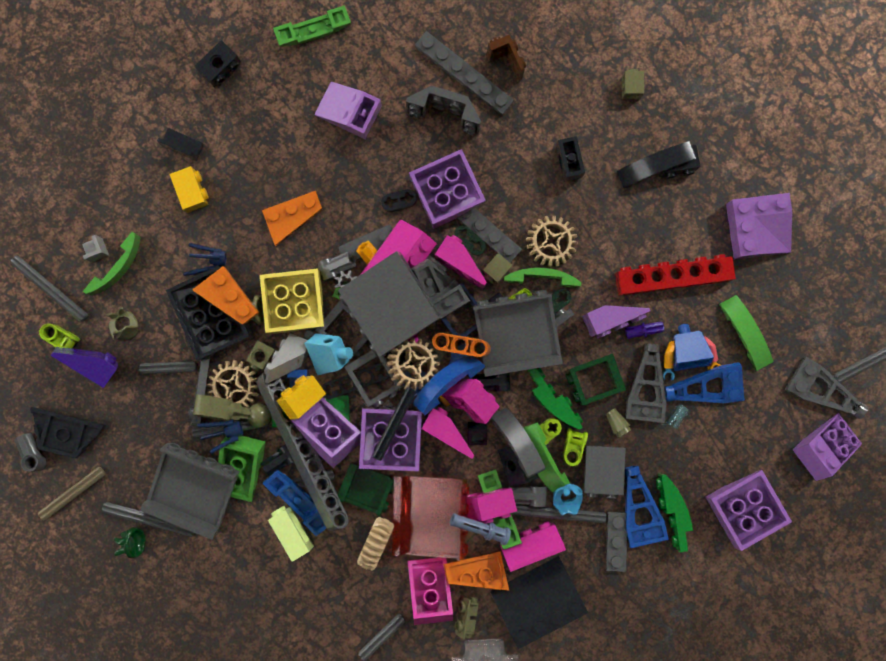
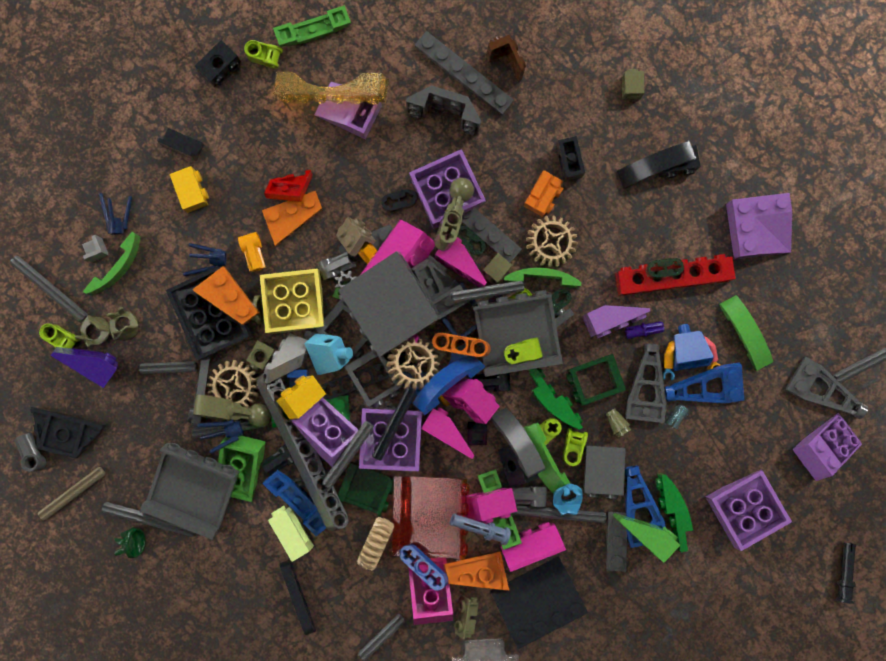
(101, 324): none -> olive piece
(113, 224): none -> dark blue plant
(251, 247): none -> light orange piece
(267, 54): none -> lime piece
(288, 187): none -> red wing
(297, 597): none -> black beam
(348, 454): none -> dark grey axle
(353, 235): none -> dark tan bracket
(365, 88): none -> clear yellow arch
(416, 552): none -> blue beam
(461, 191): none -> olive beam
(487, 291): none -> dark grey axle
(526, 349): none -> lime piece
(543, 194): none -> orange brick
(656, 540): none -> bright green slope
(664, 263): none -> beam
(846, 582): none -> black pin

